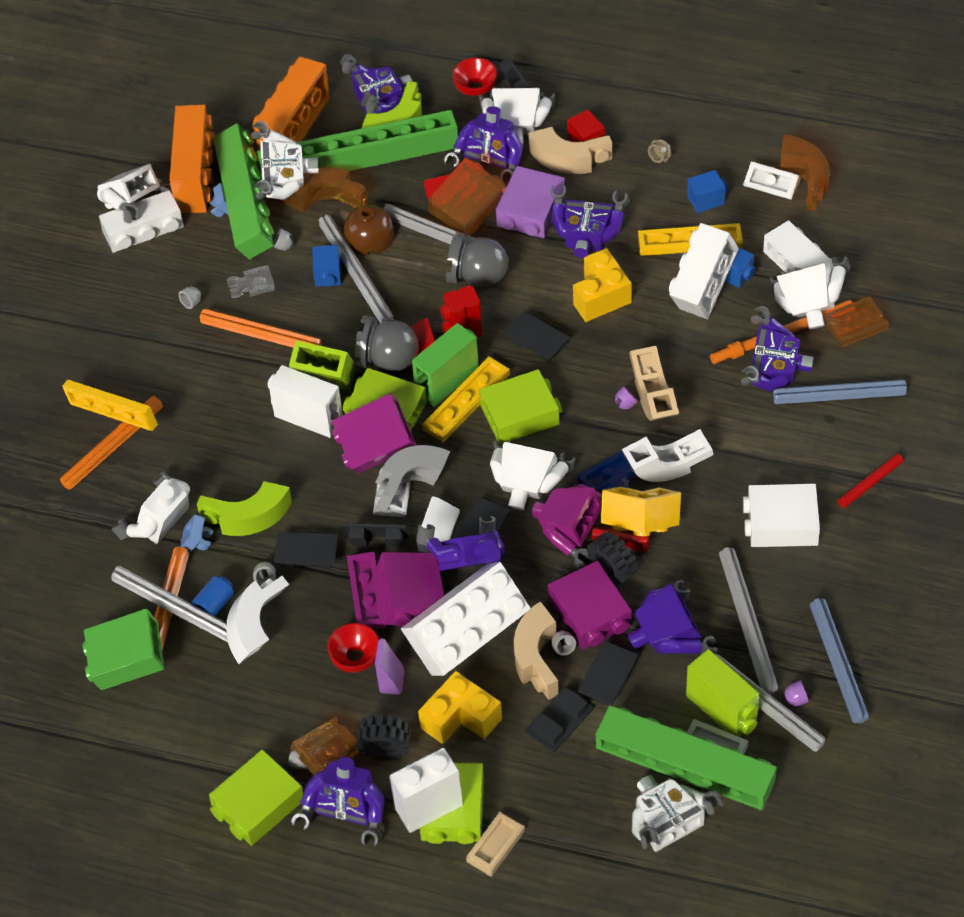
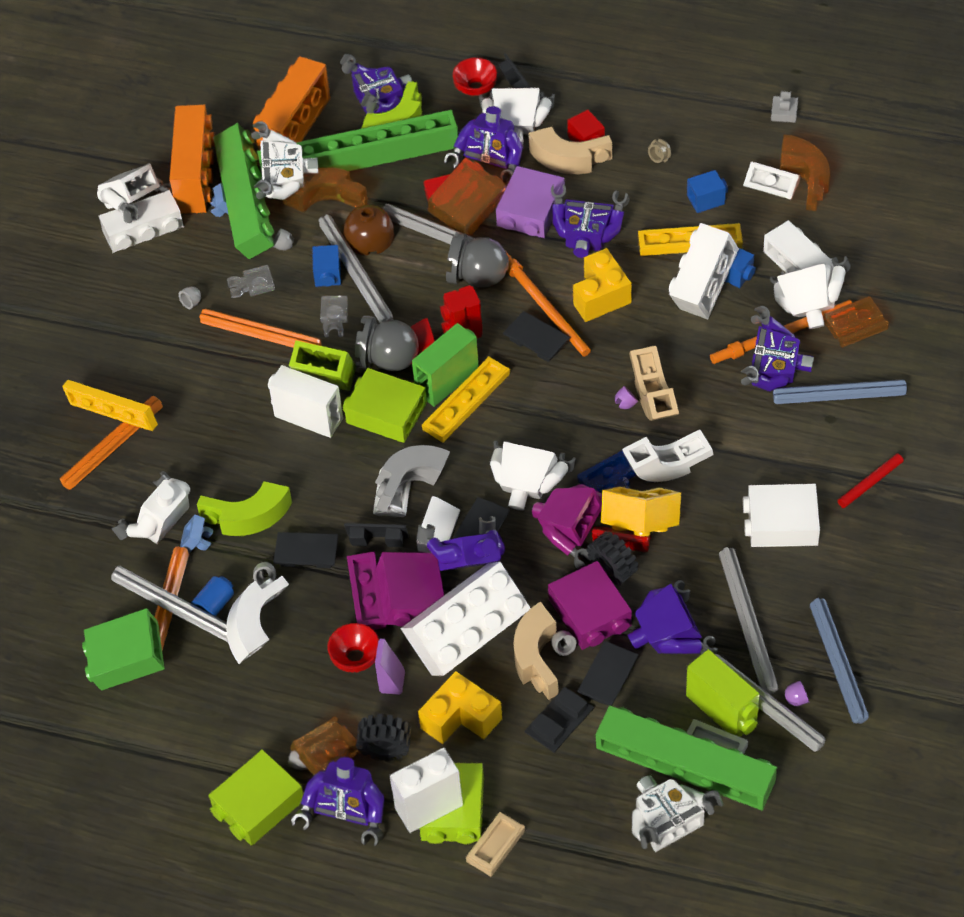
(334, 313): none -> clear plate
(372, 433): magenta brick -> none
(515, 270): none -> orange bar
(520, 406): lime brick -> none
(784, 108): none -> light grey tile

